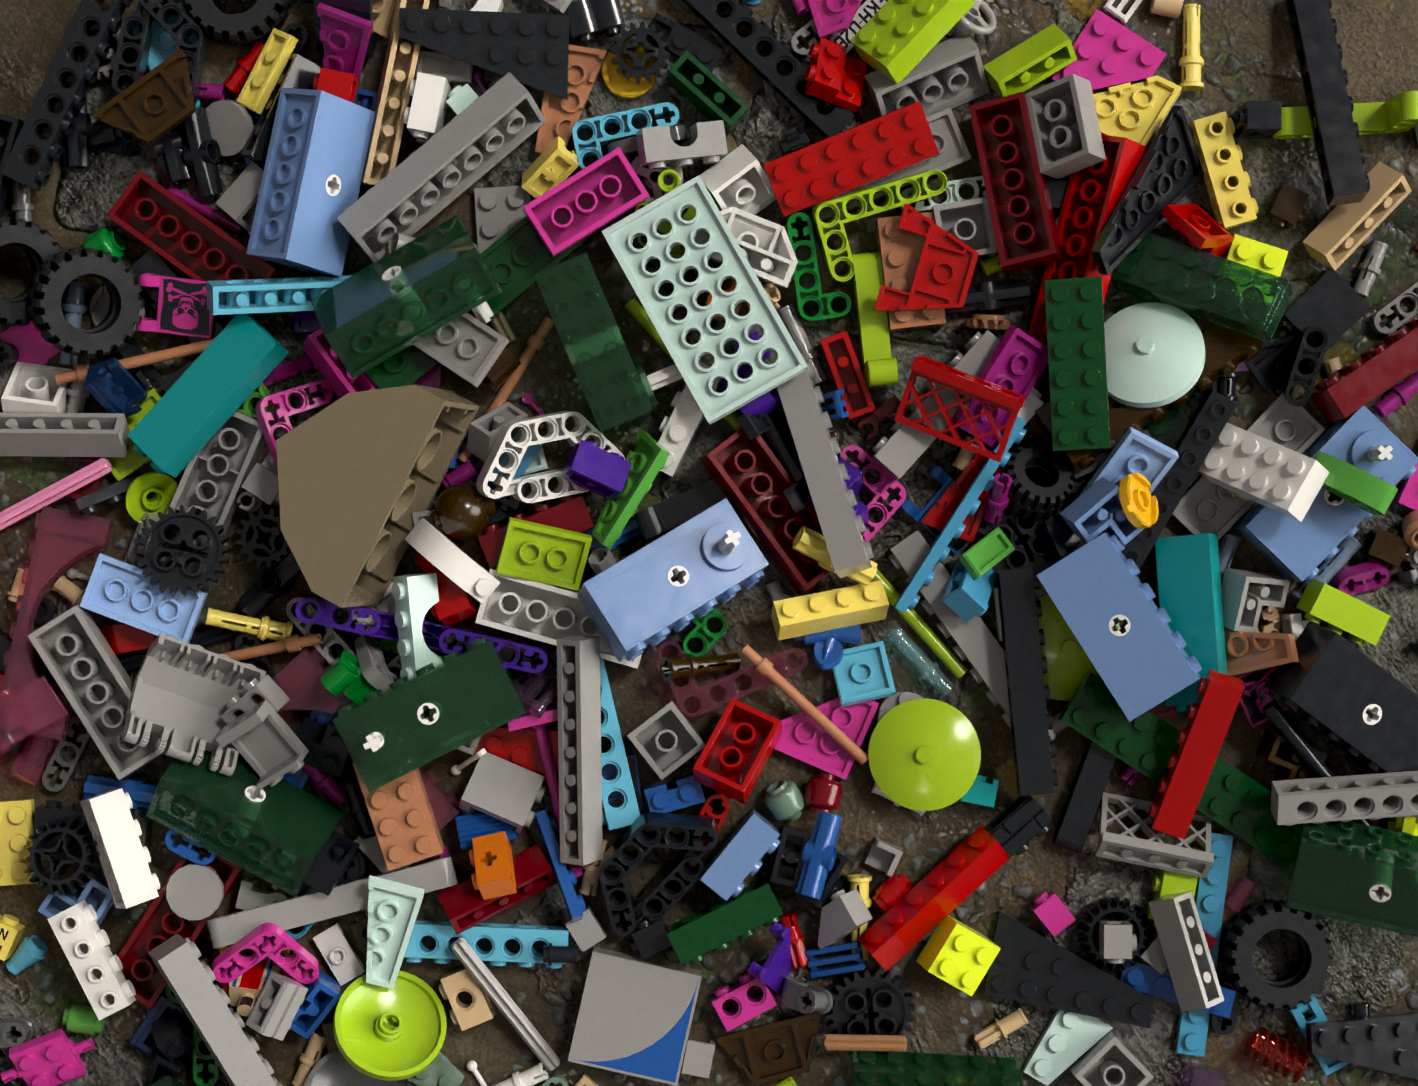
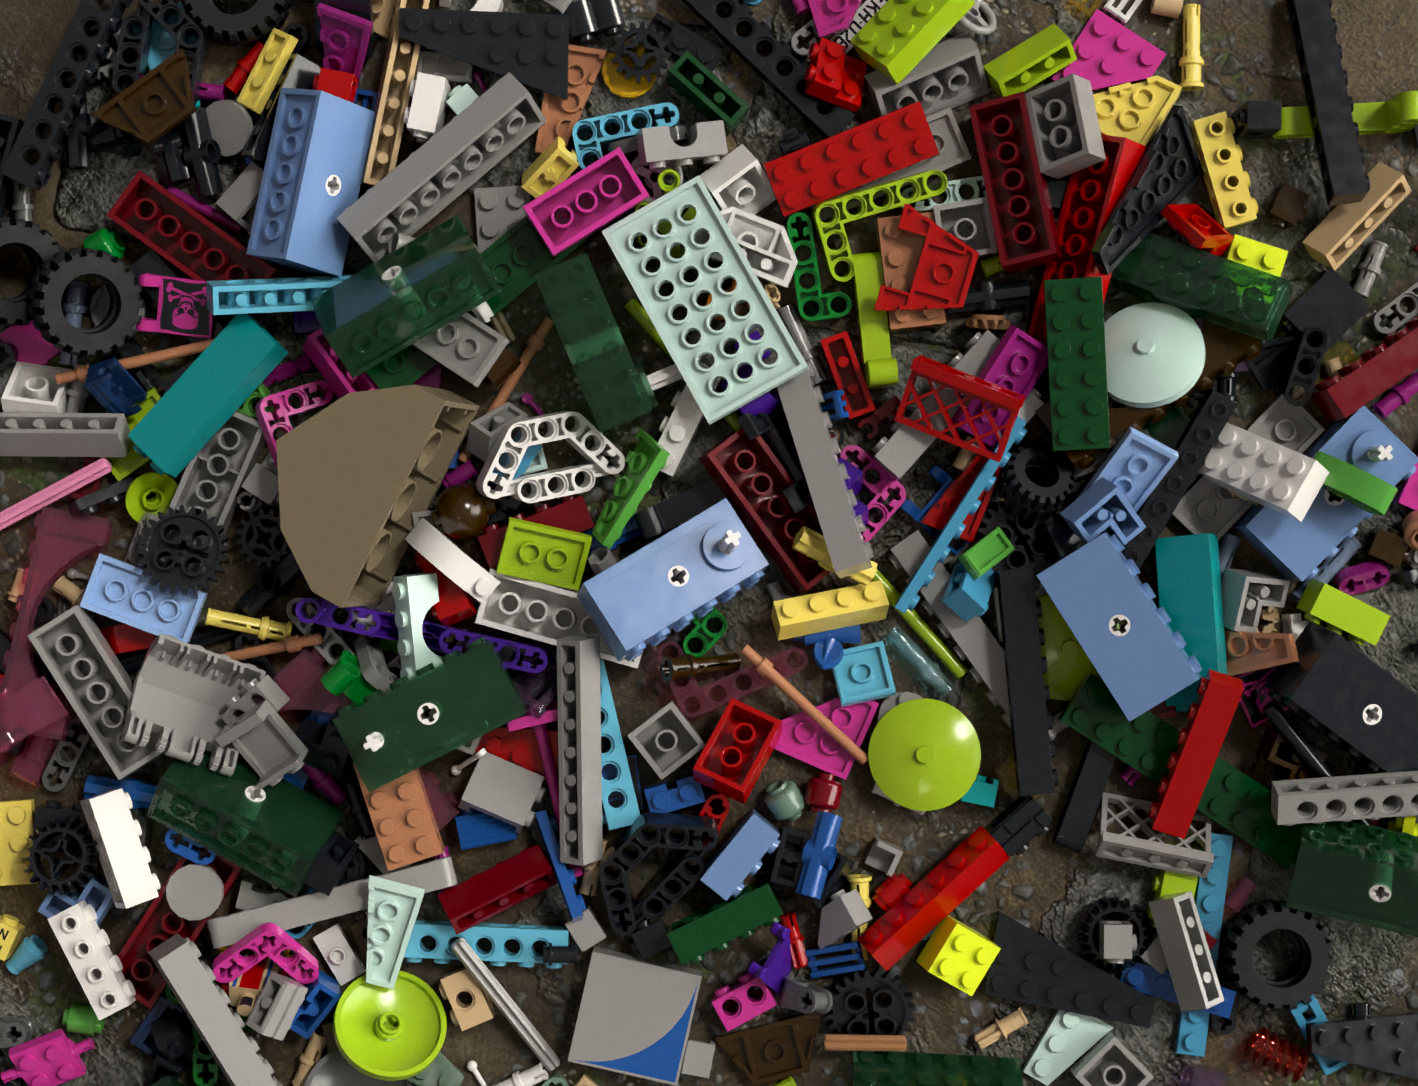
(493, 865): orange brick -> none
(596, 469): dark purple brick -> none
(998, 498): magenta pin -> none
(1052, 912): dark pink brick -> none
(1137, 501): yellow tile -> none

